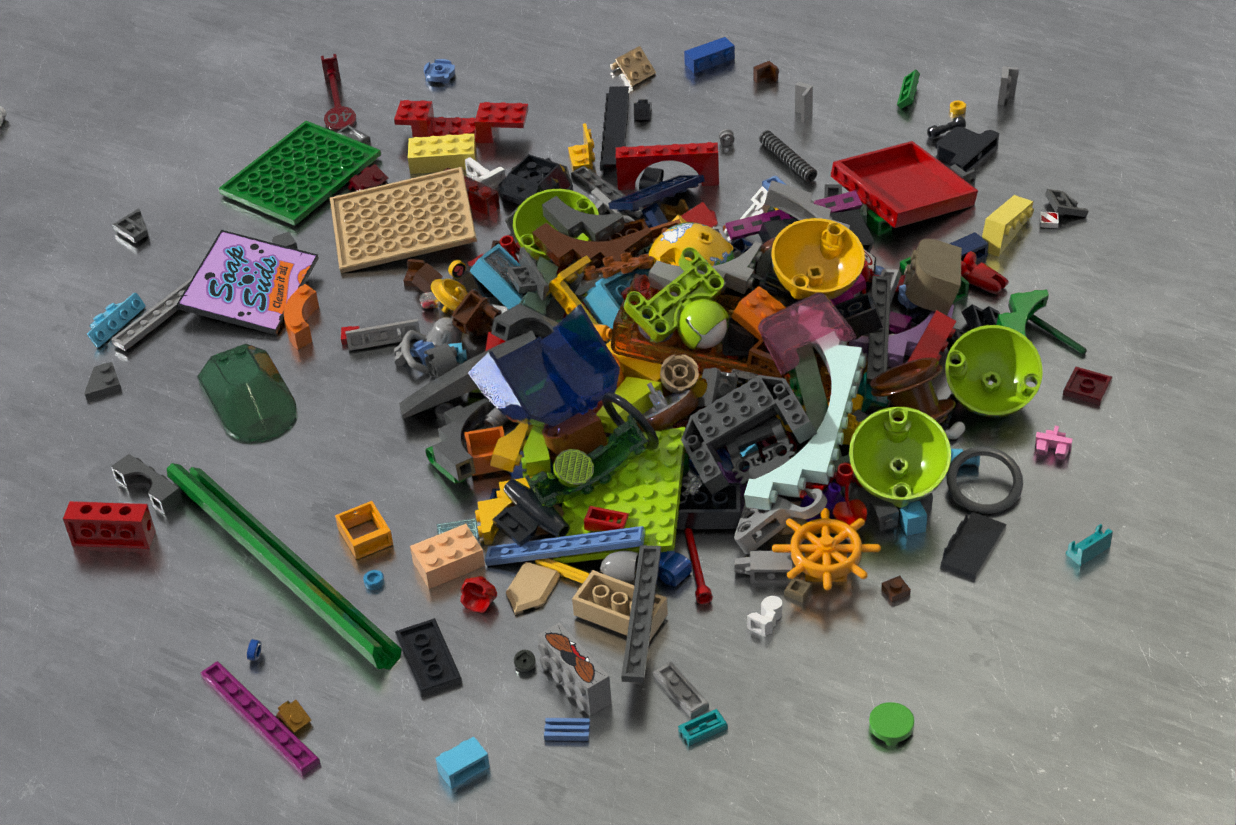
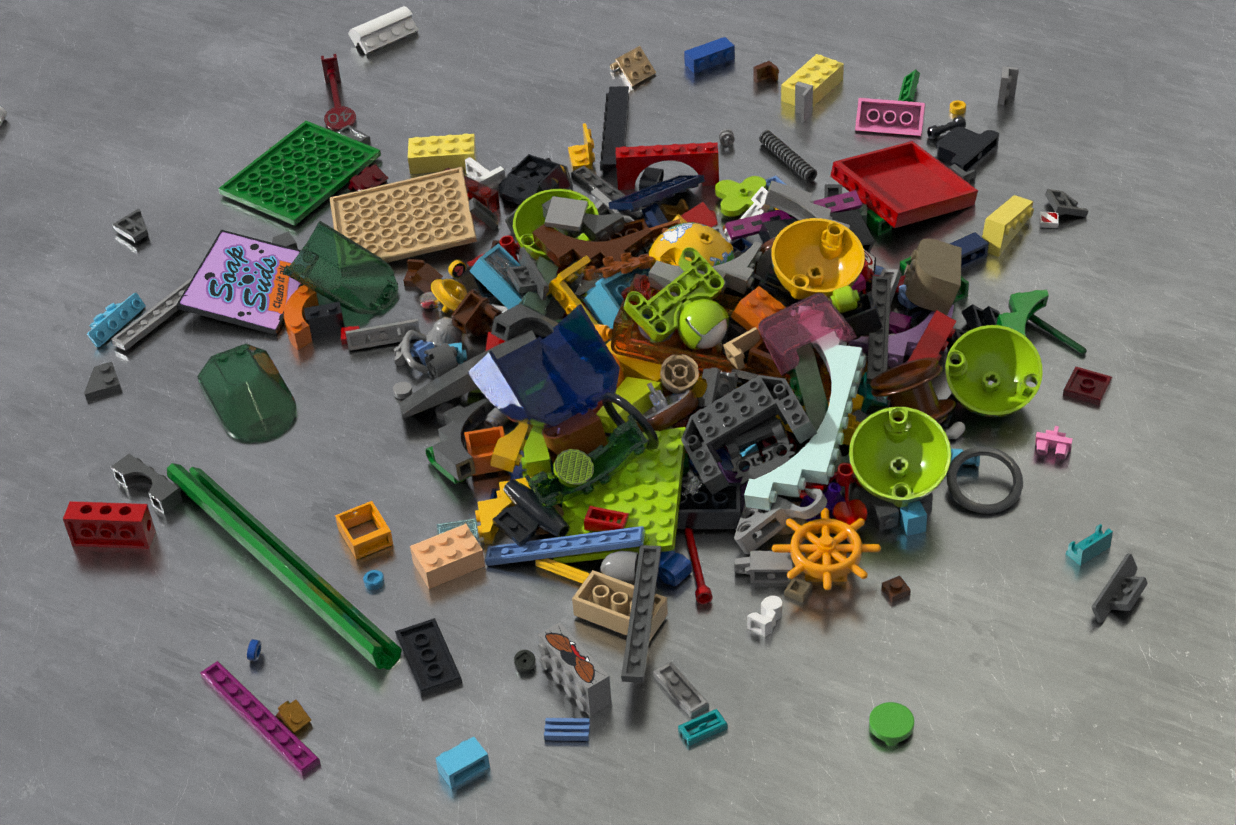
(324, 318): none -> black brick
(344, 272): none -> clear green windscreen
(384, 30): none -> white brick
(402, 390): none -> light grey tile
(439, 71): medium blue plate -> none
(477, 594): red hair -> none
(483, 213): none -> dark grey tile
(484, 127): red bracket -> none
(531, 587): tan tile -> none
(566, 213): none -> light grey tile
(642, 109): black bracket -> none
(735, 348): none -> tan bracket
(738, 195): none -> lime plant
(819, 72): none -> light yellow brick
(845, 299): none -> lime head
(890, 116): none -> bright pink slope
(972, 545): black piece -> none
(982, 275): red piece -> none
(1120, 591): none -> dark grey bracket

